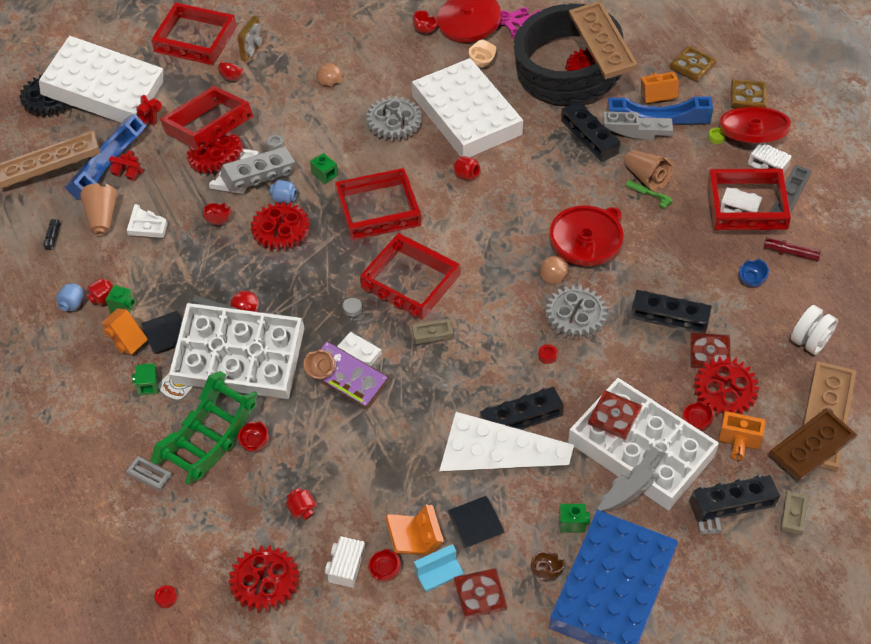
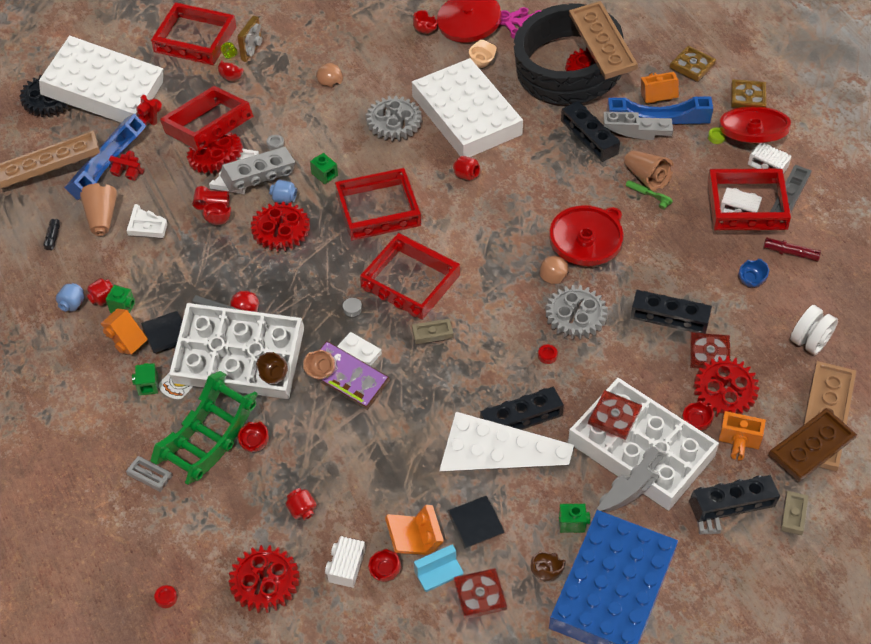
(204, 196): none -> red piece
(228, 50): none -> clear neon green bush
(272, 367): none -> reddish brown hair

